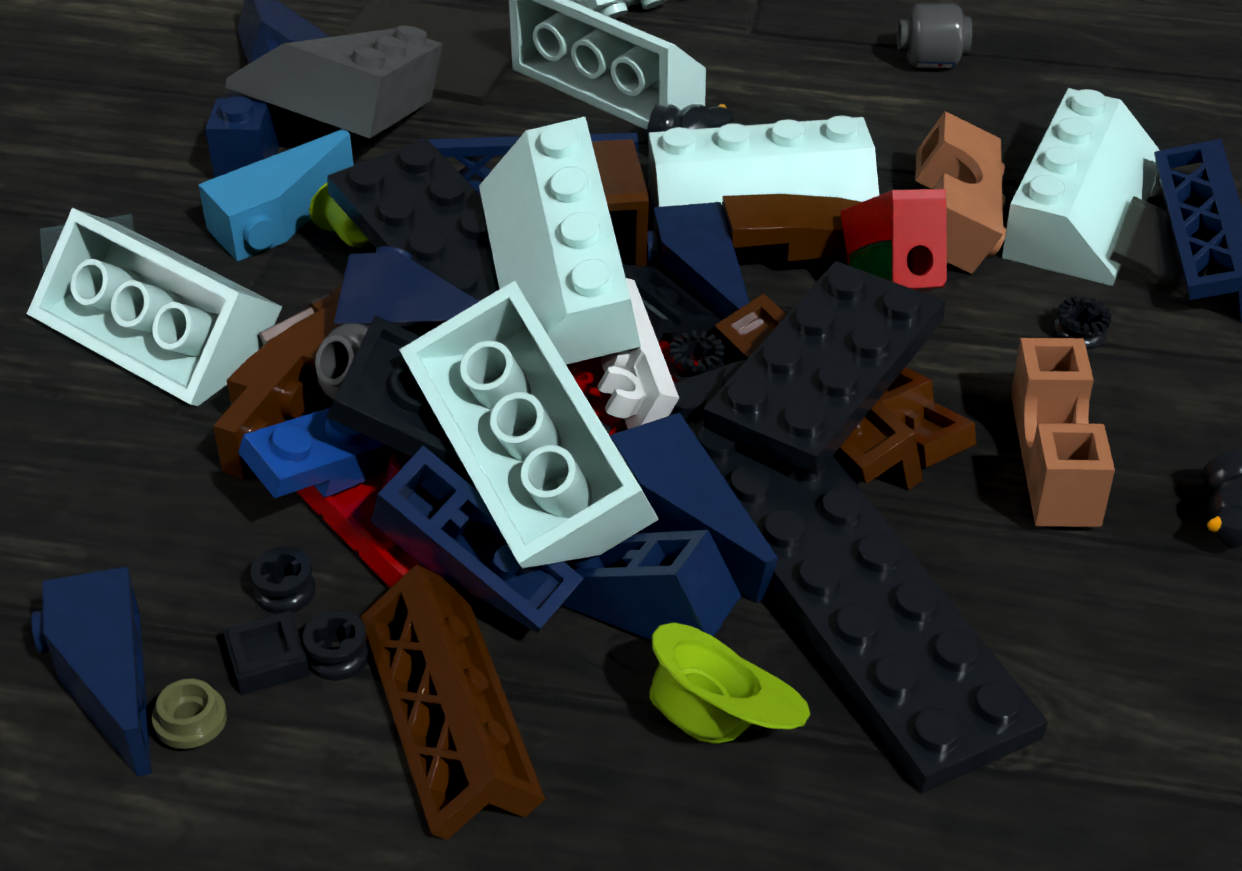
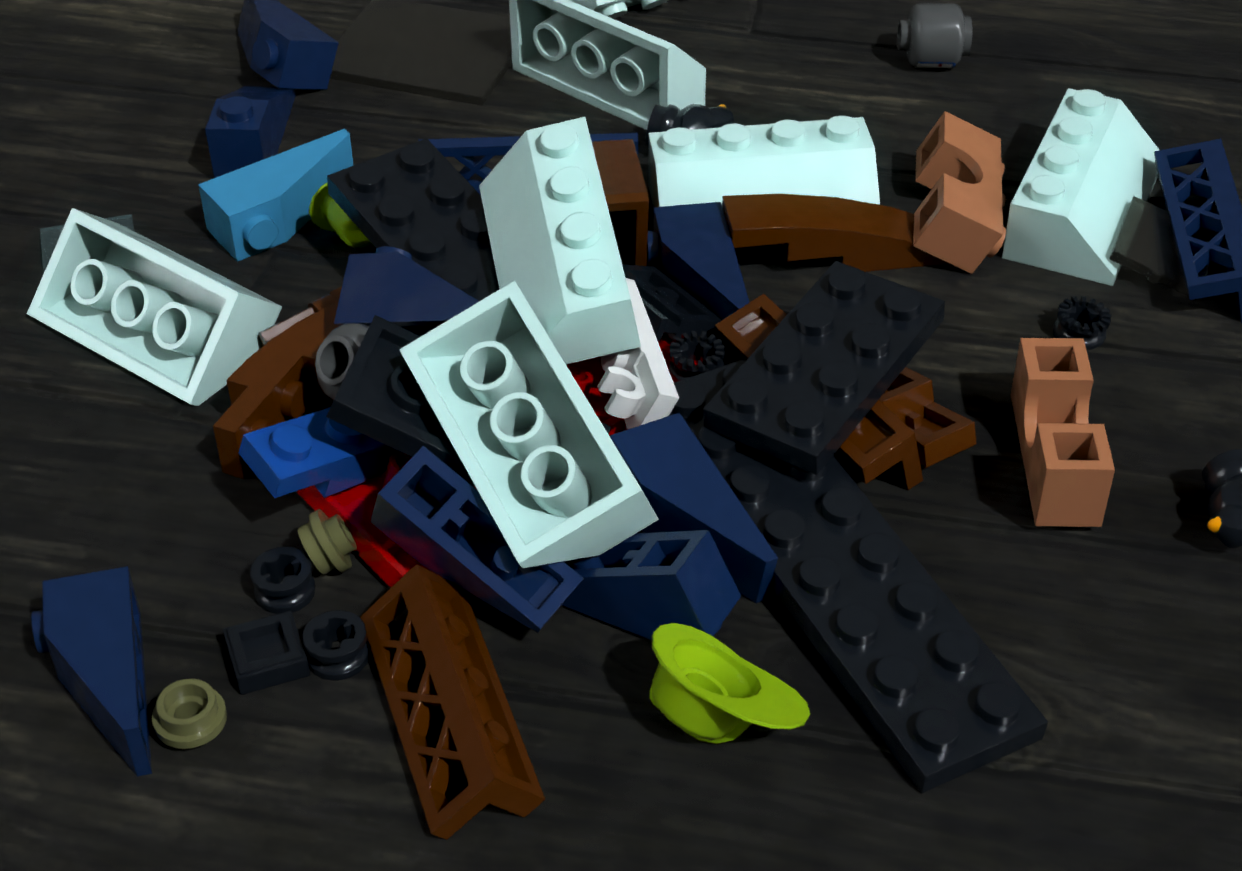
(327, 542): none -> olive plate
(349, 79): dark grey wedge -> none
(900, 237): red torso -> none

